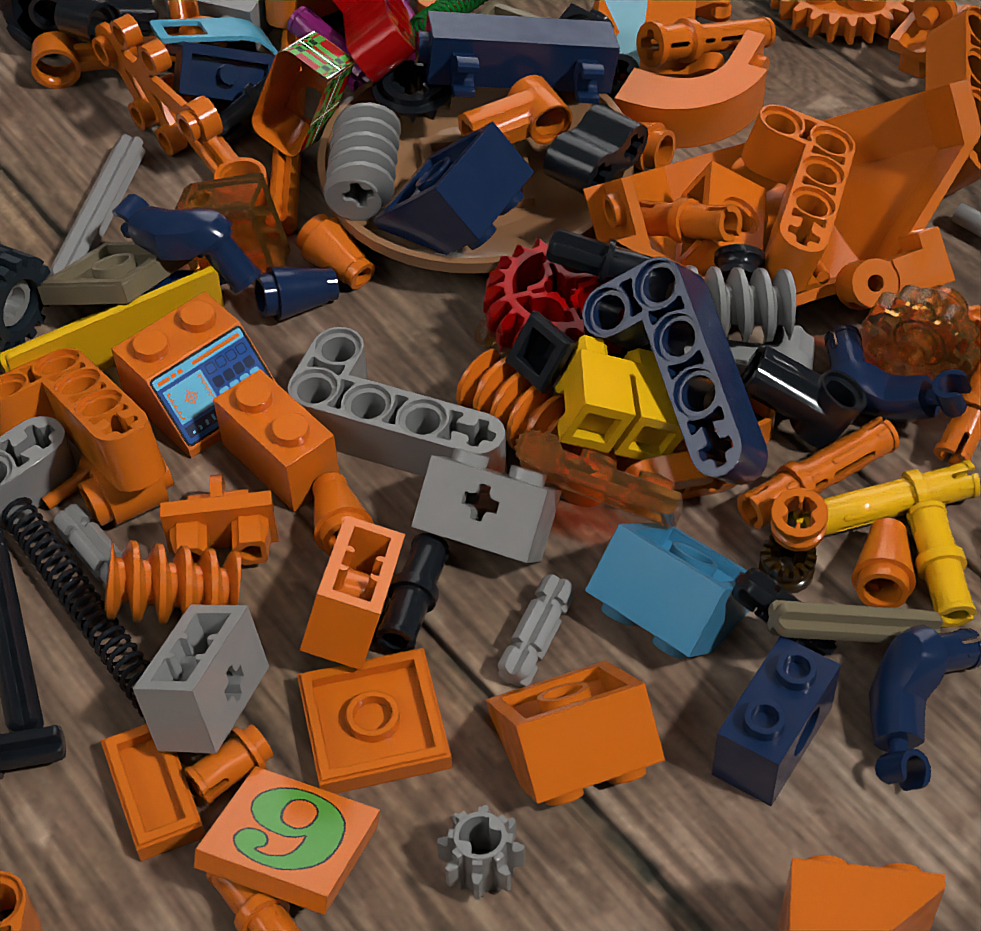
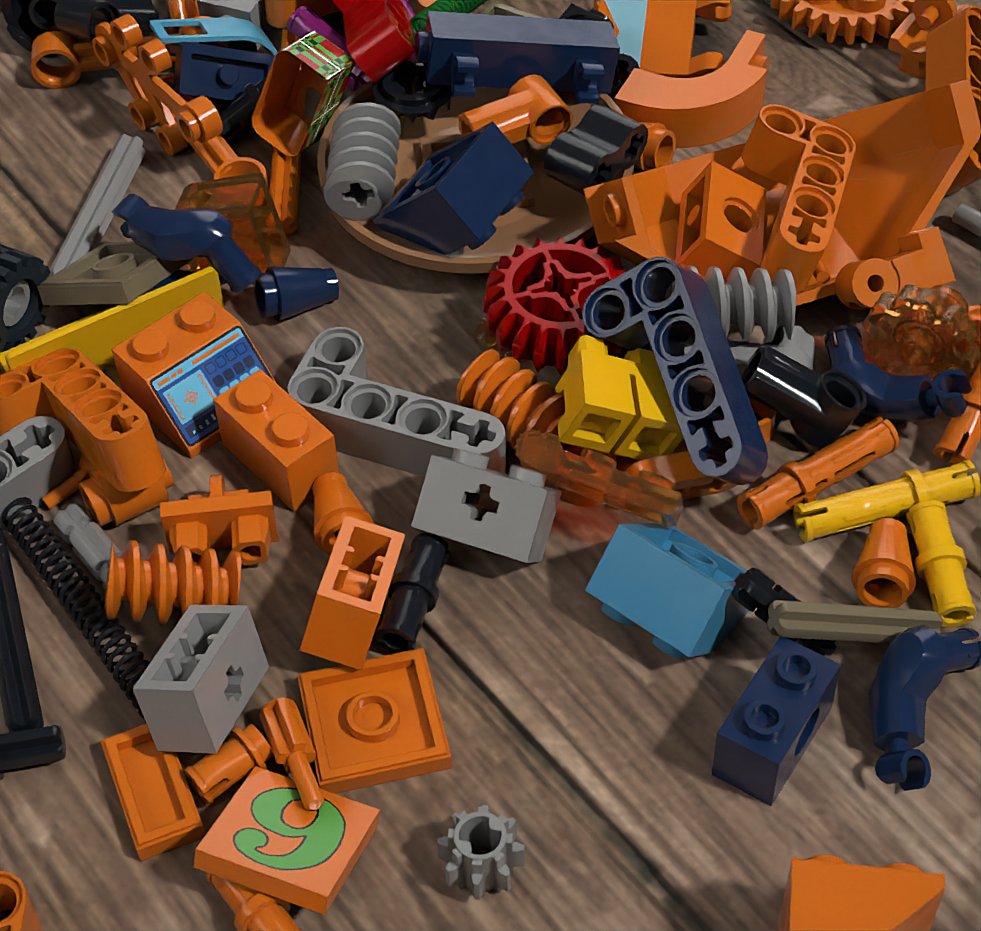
(292, 747): none -> orange axle
(331, 246): orange cone -> none
(535, 631): light grey axle -> none
(540, 352): black slope -> none
(577, 732): orange slope -> none
(591, 255): black axle -> none
(689, 39): orange pin -> none
(689, 220): orange pin -> none
(739, 255): black bush -> none
(792, 581): dark brown bush -> none
(802, 501): orange bush -> none

